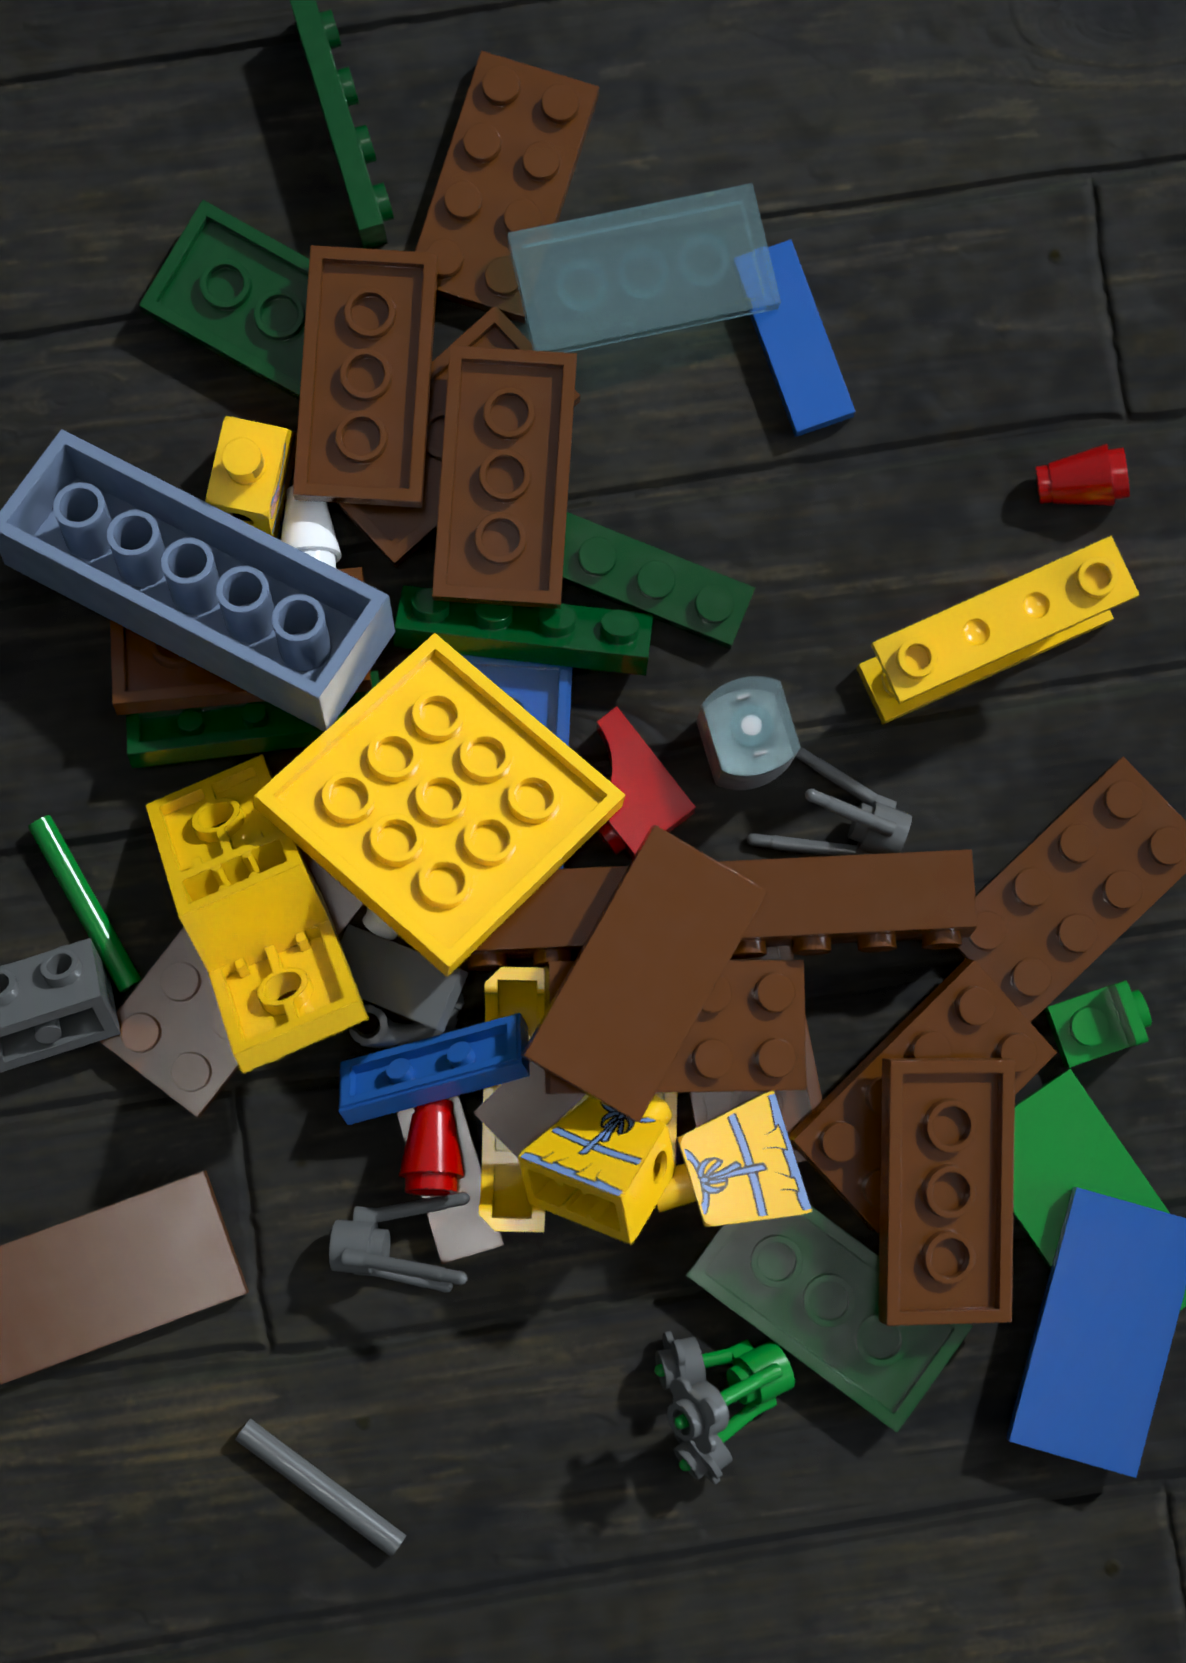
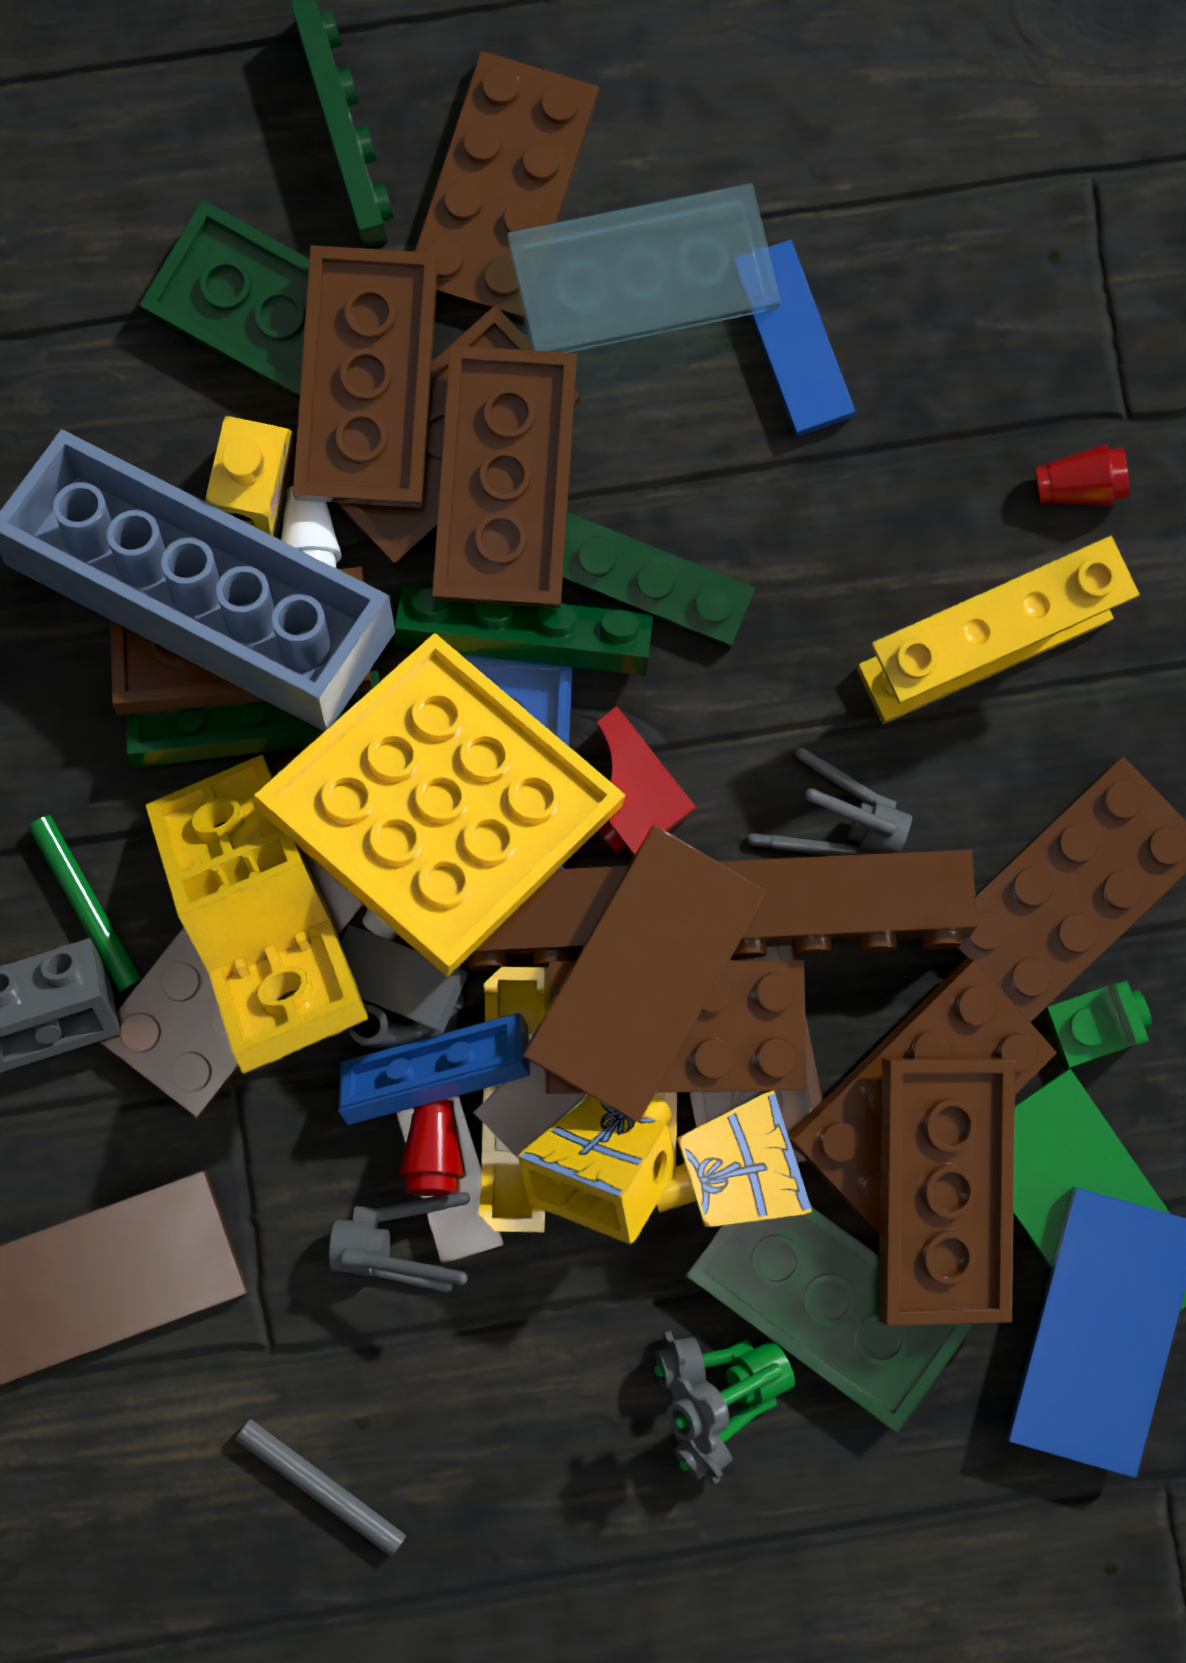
(747, 733): clear light blue piece -> none

